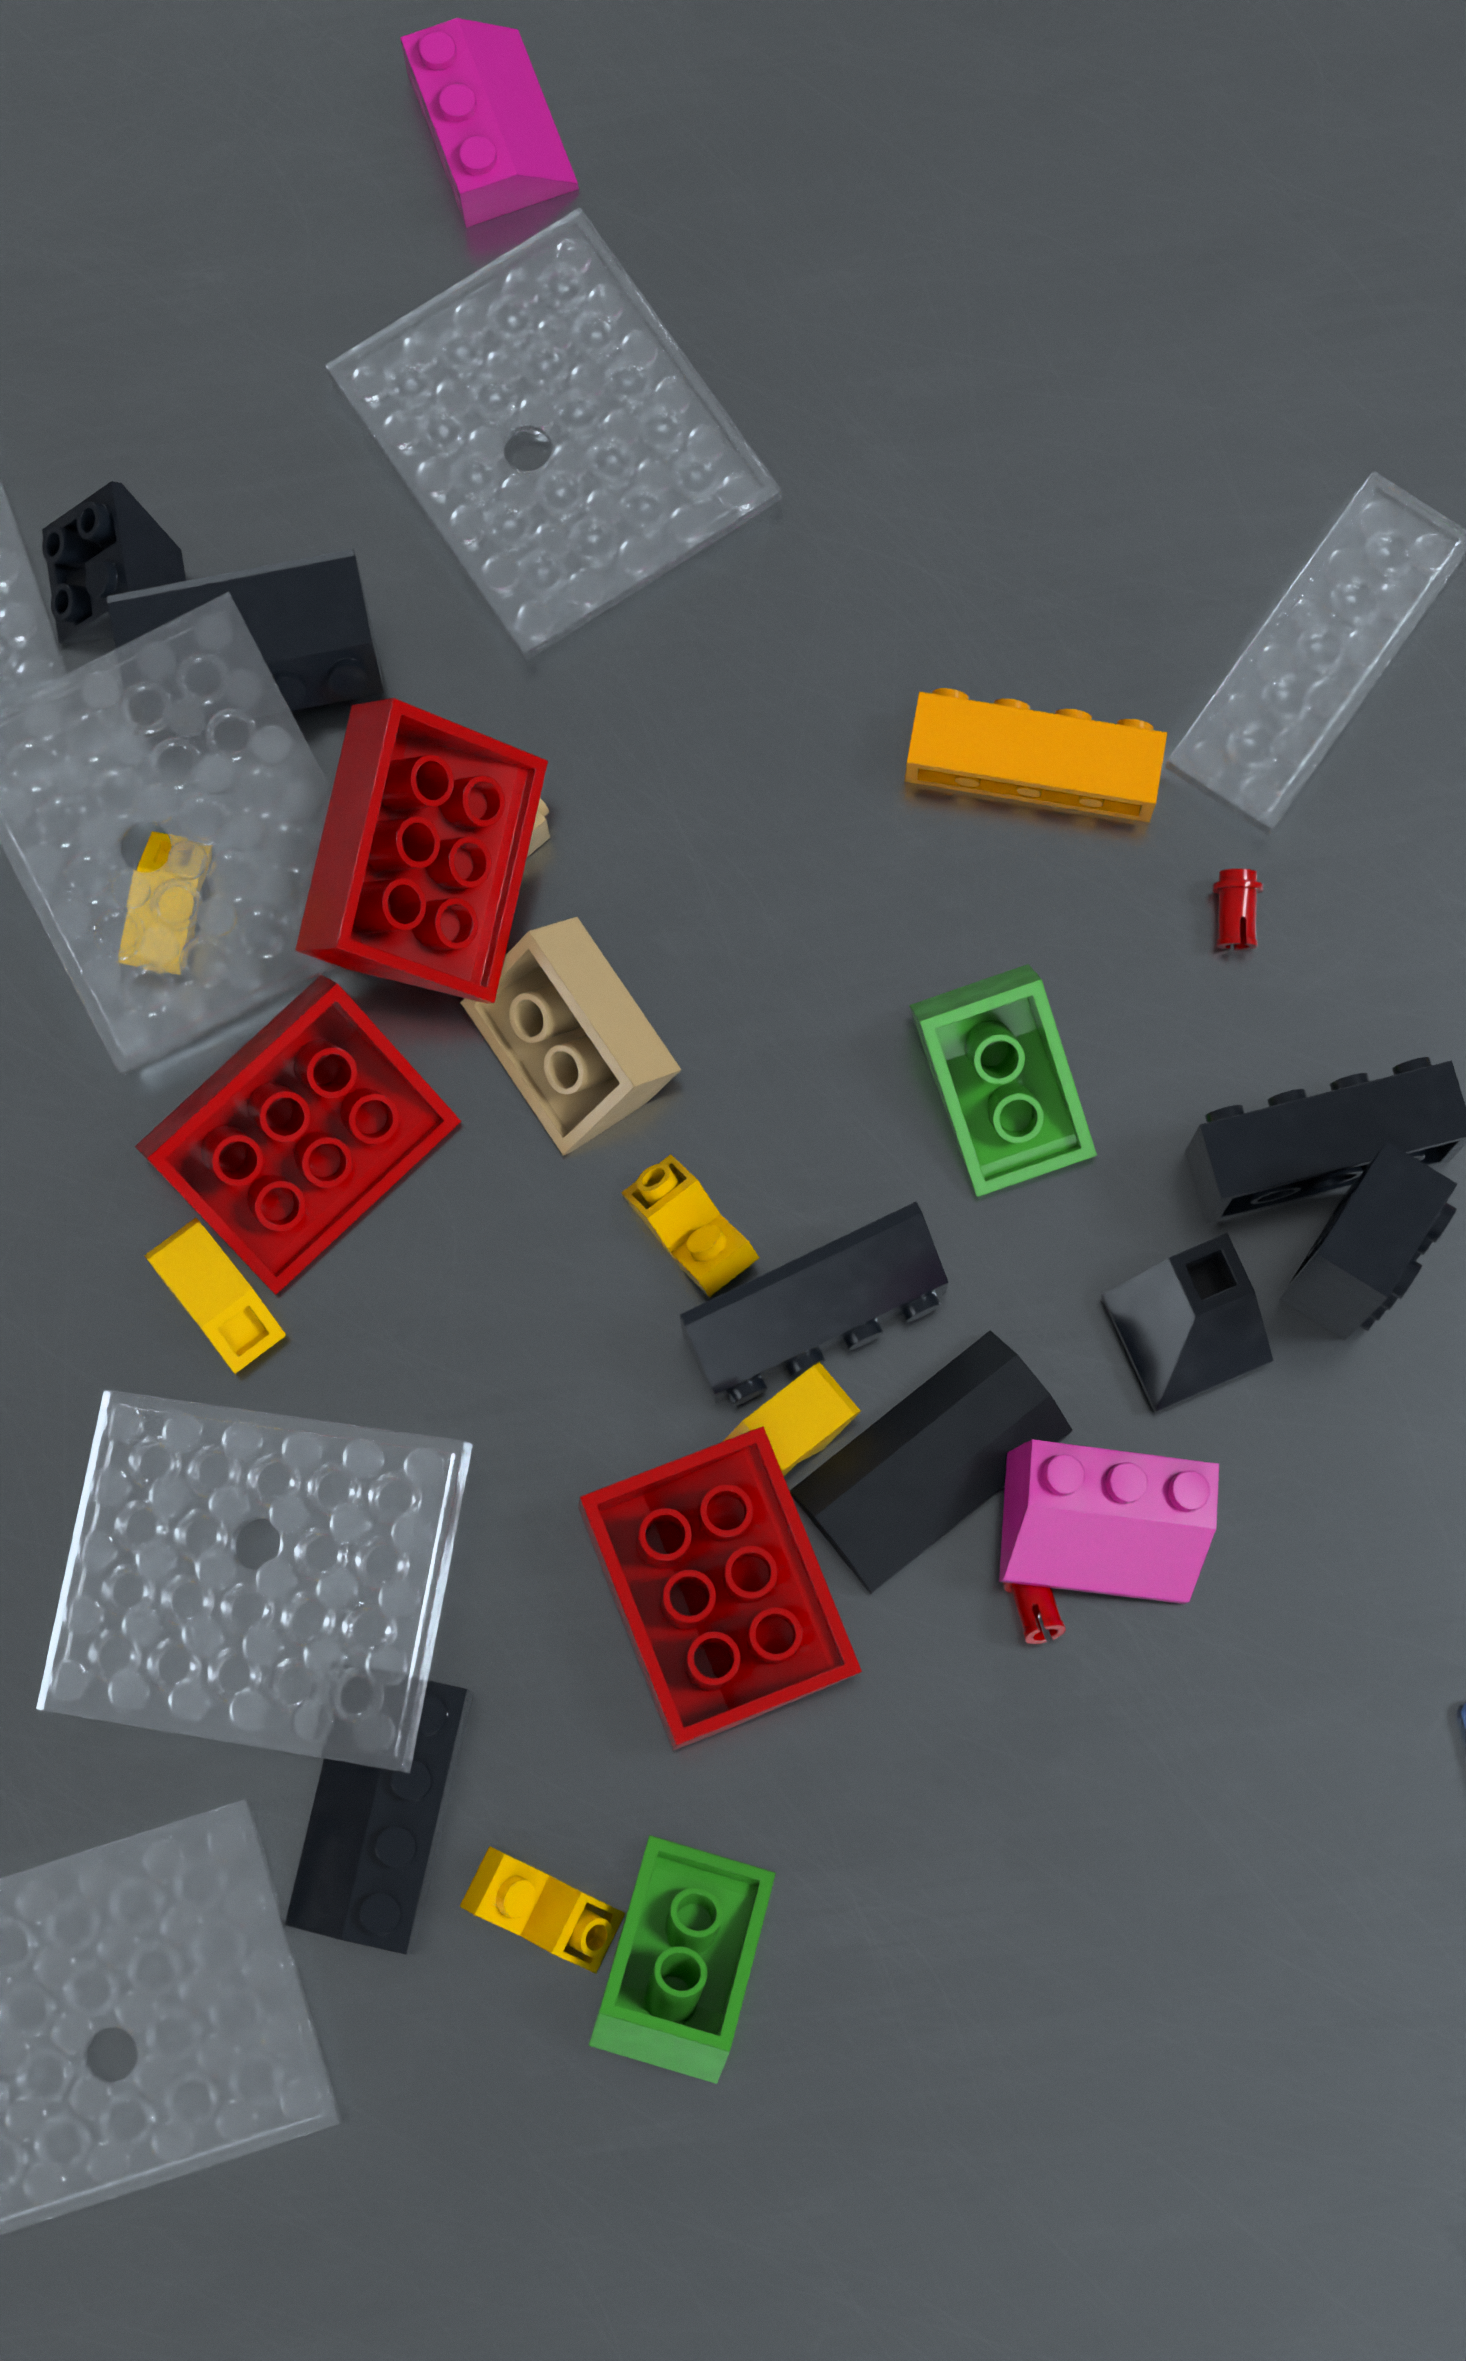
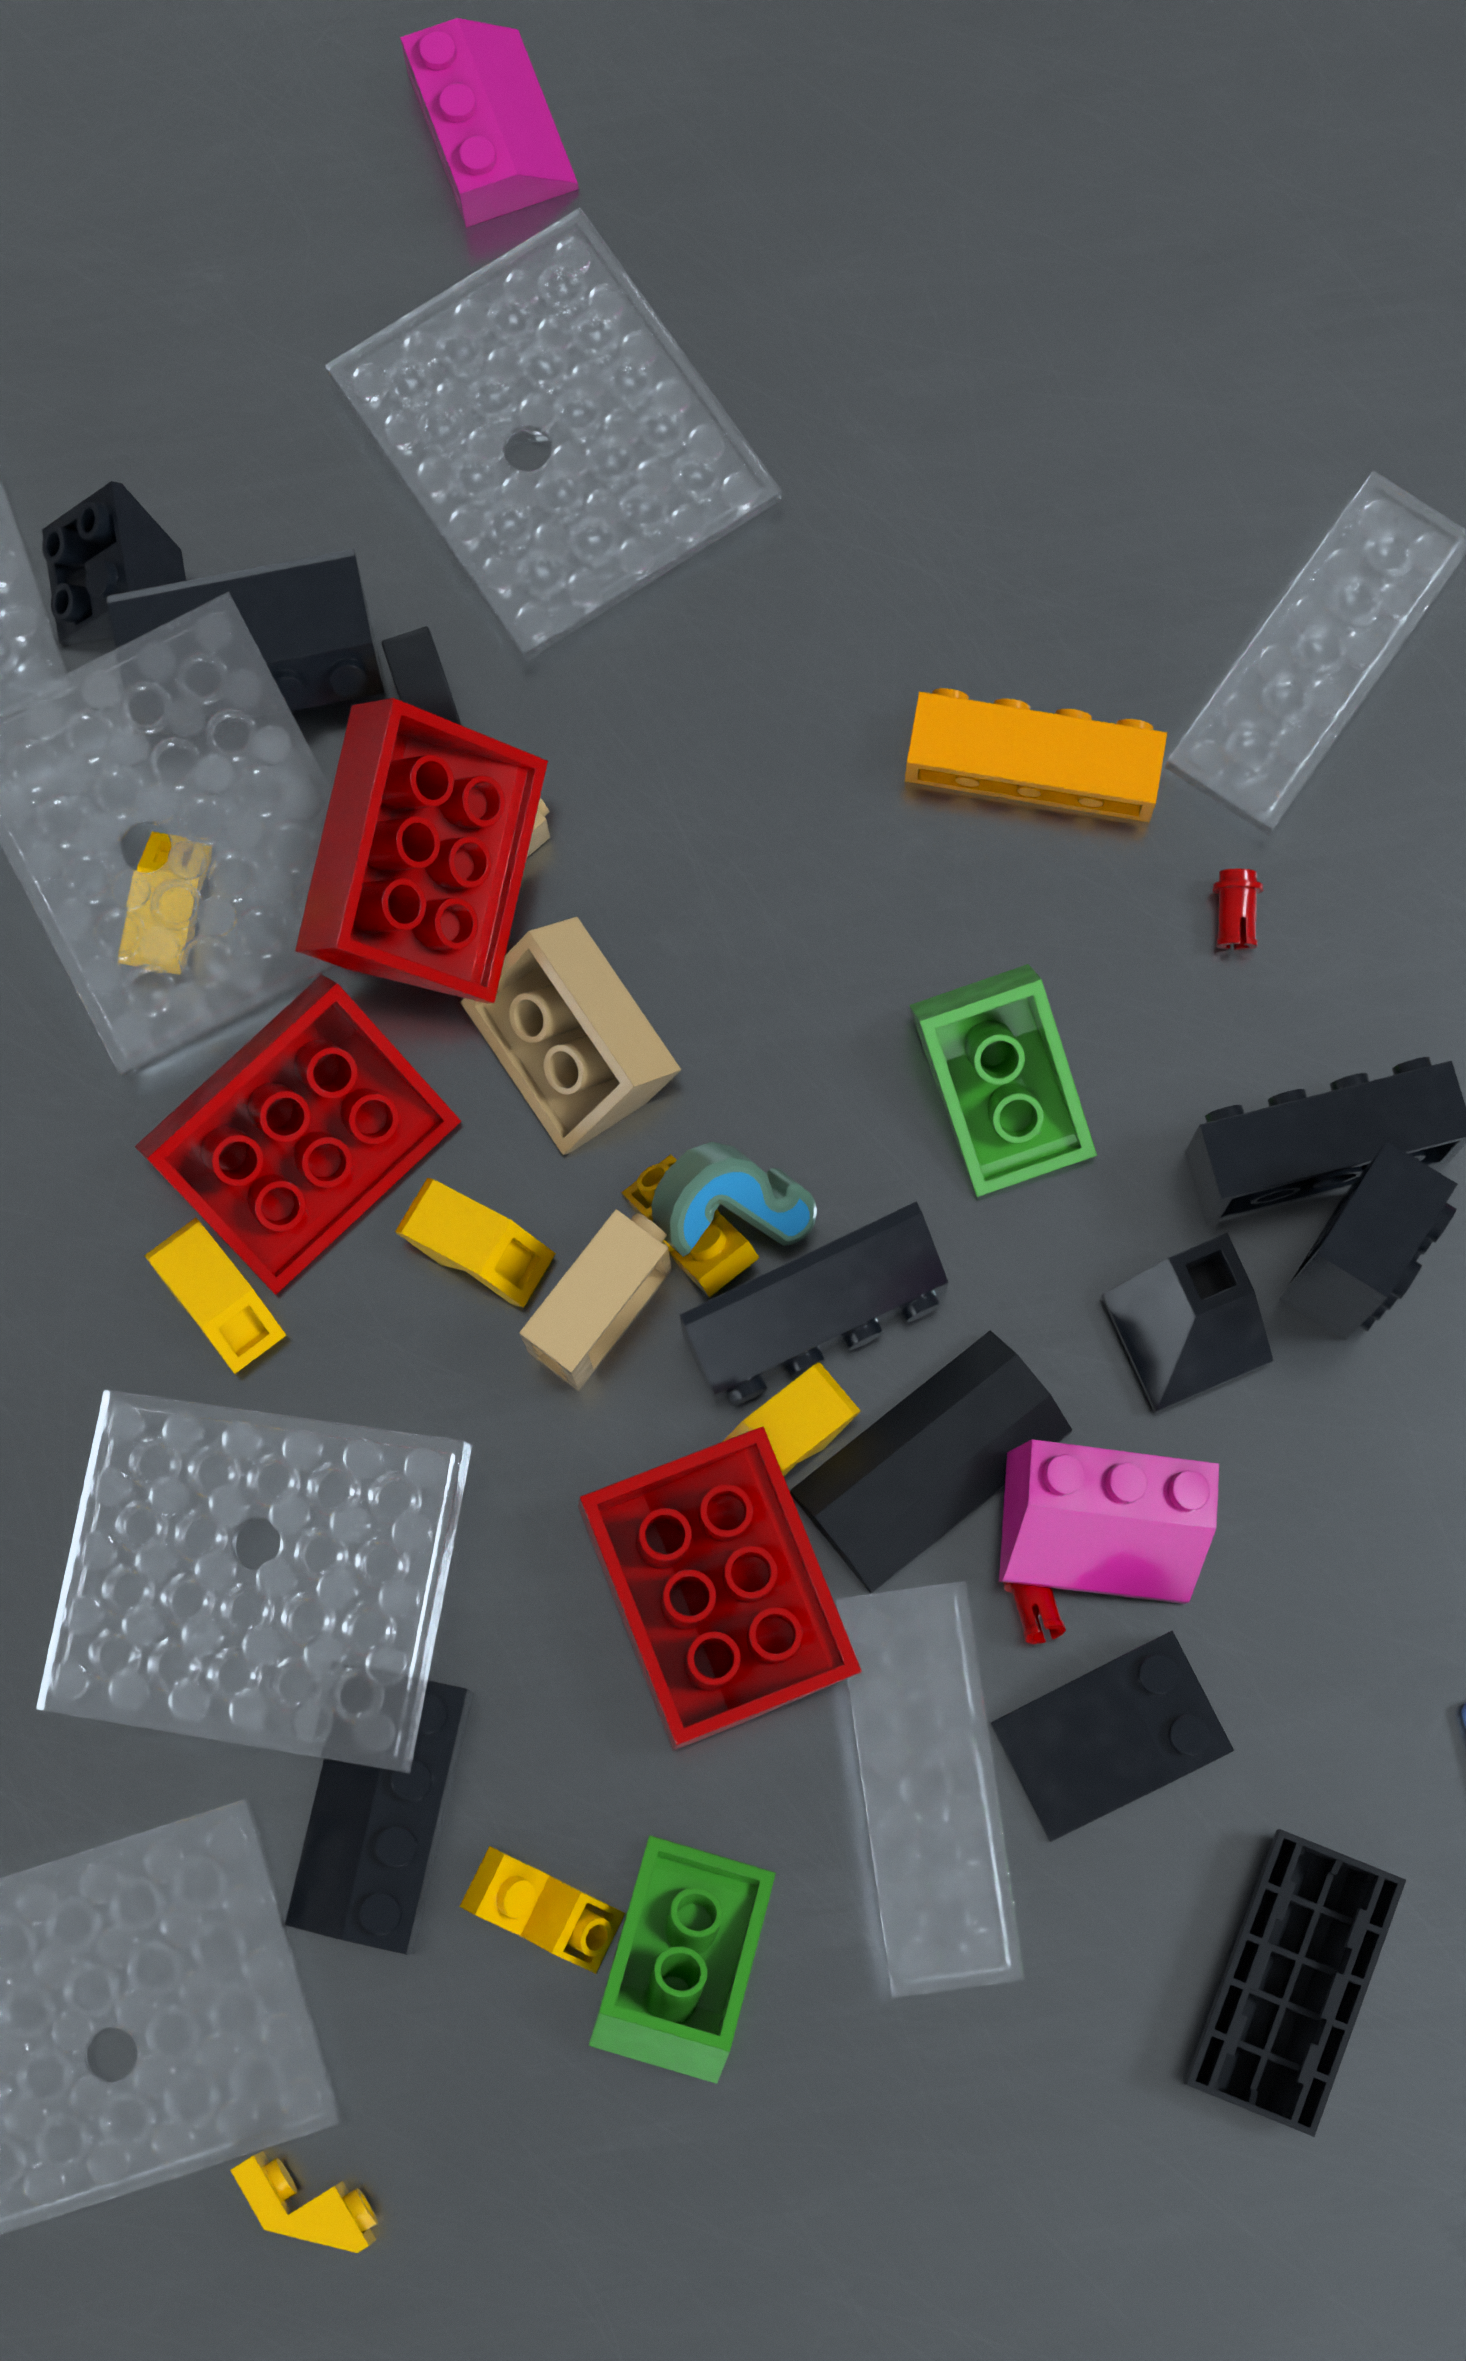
(331, 2219): none -> yellow slope
(419, 673): none -> black tyre
(475, 1240): none -> yellow slope
(598, 1297): none -> tan window
(725, 1176): none -> sand green animal
(930, 1791): none -> clear plate
(1111, 1736): none -> black slope
(1295, 1982): none -> black piece

